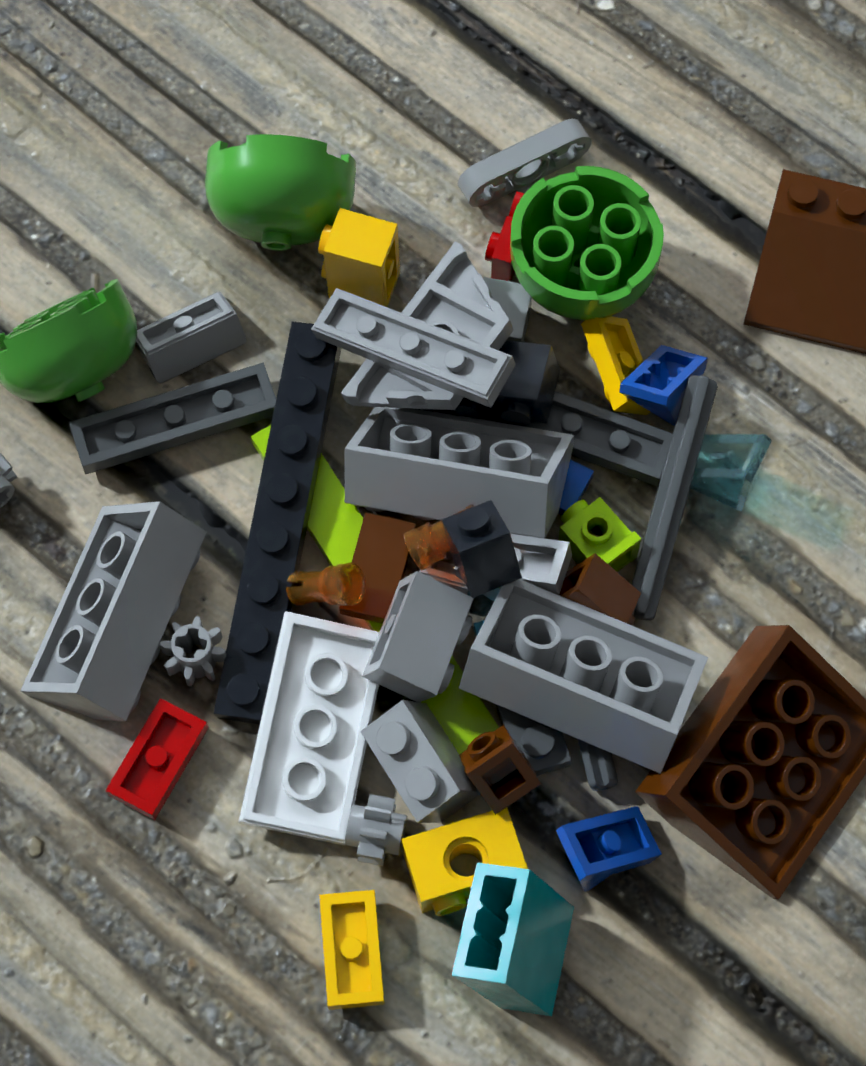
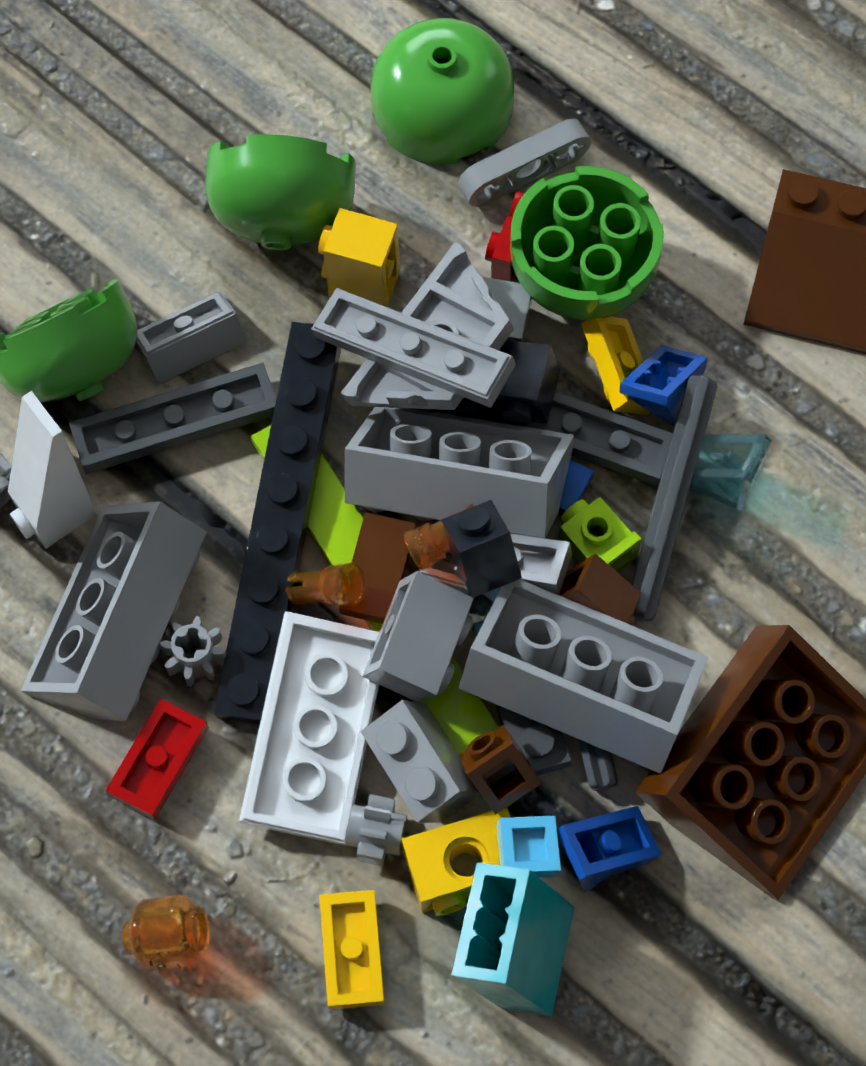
(45, 478): none -> white wedge
(166, 932): none -> clear orange head
(442, 91): none -> bright green cylinder
(529, 844): none -> medium azure plate

